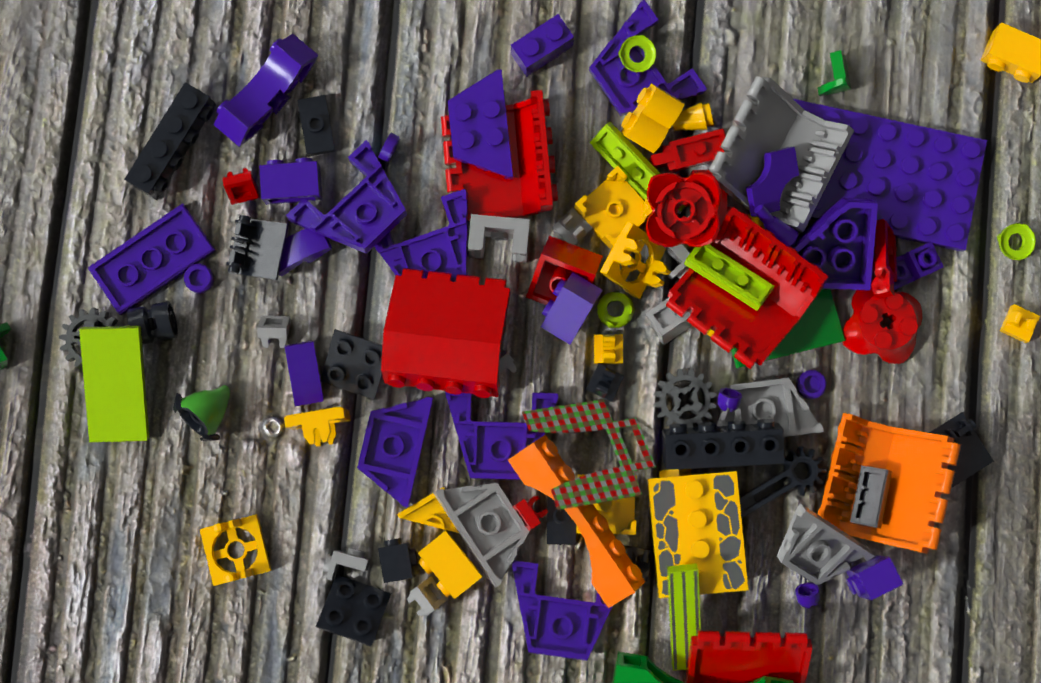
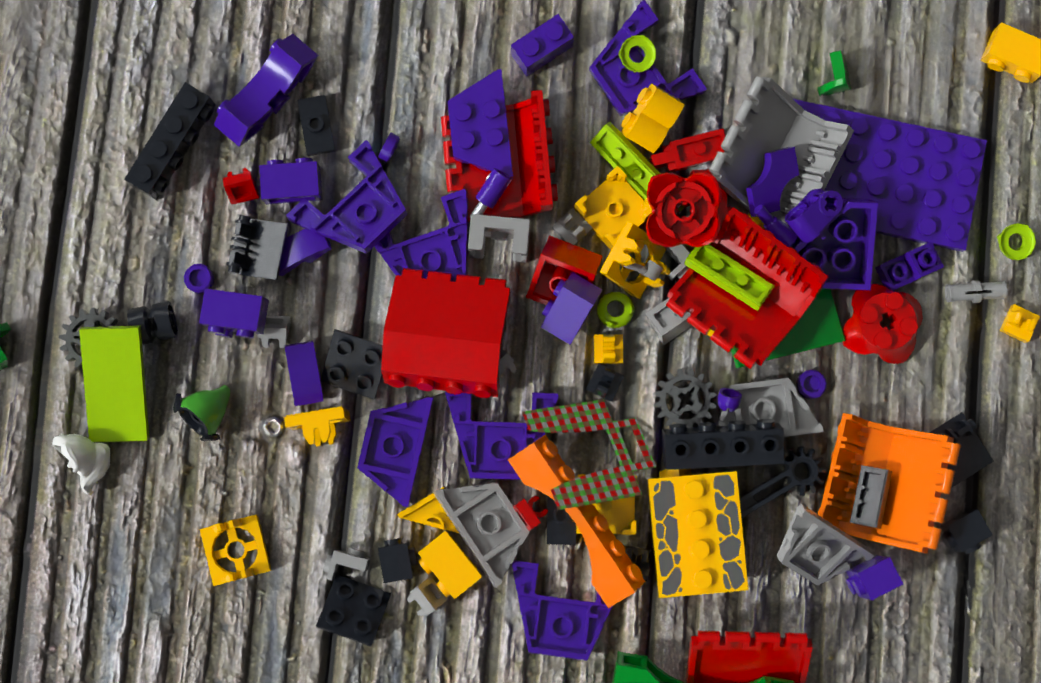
(85, 457): none -> white hair
(151, 259): dark purple tile -> none
(233, 313): none -> dark purple brick
(491, 191): none -> dark purple piece
(650, 270): none -> light grey hand
(683, 611): lime tile -> none
(694, 118): yellow cone -> none
(809, 589): dark purple hinge -> none
(814, 213): none -> dark purple piece
(884, 261): red hinge -> none
(965, 531): none -> black brick
(995, 290): none -> light grey pin

